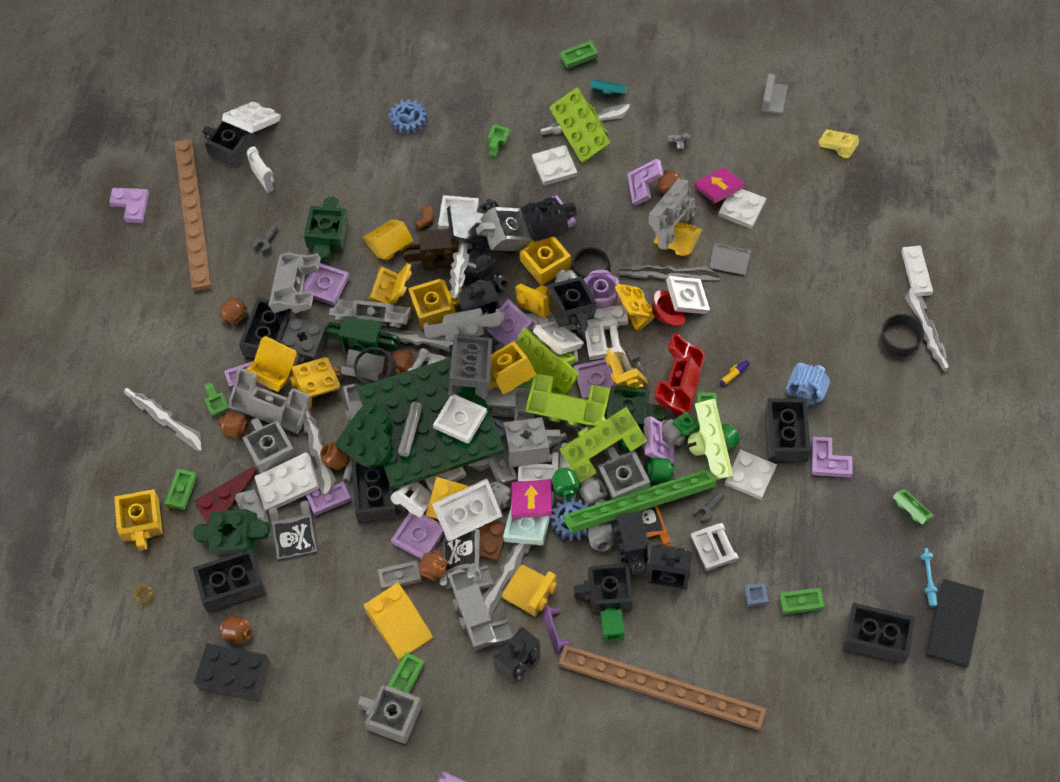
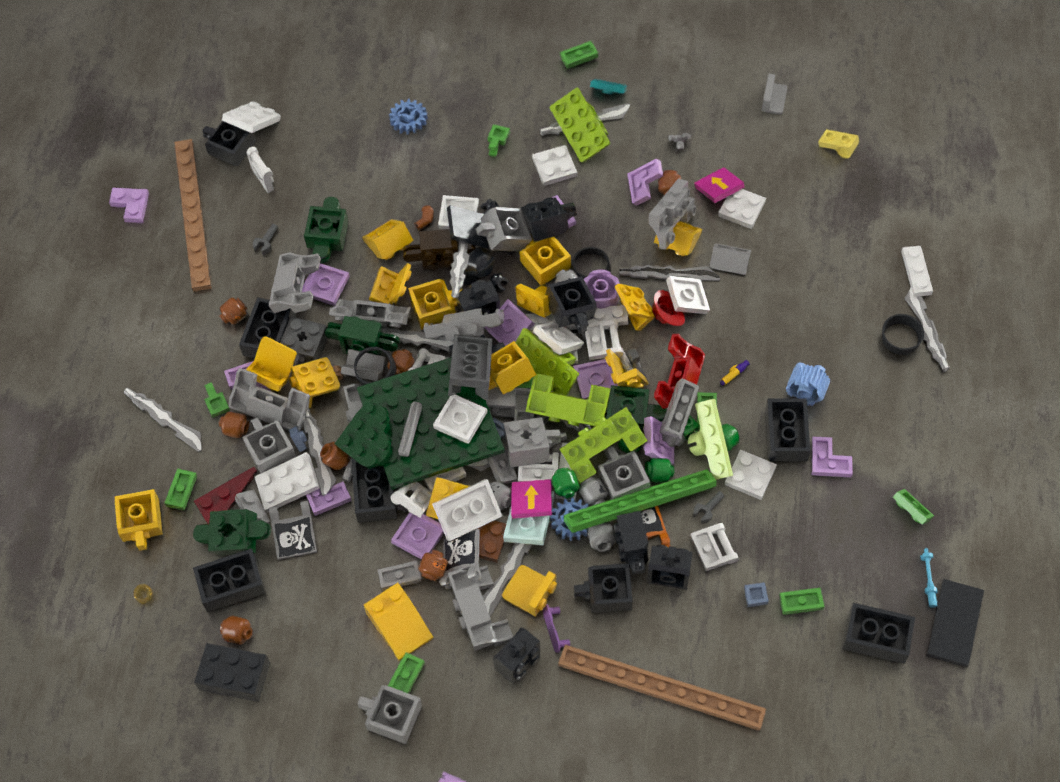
(298, 438): none -> sand blue plate
(612, 625): green brick -> none
(679, 408): none -> light grey slope

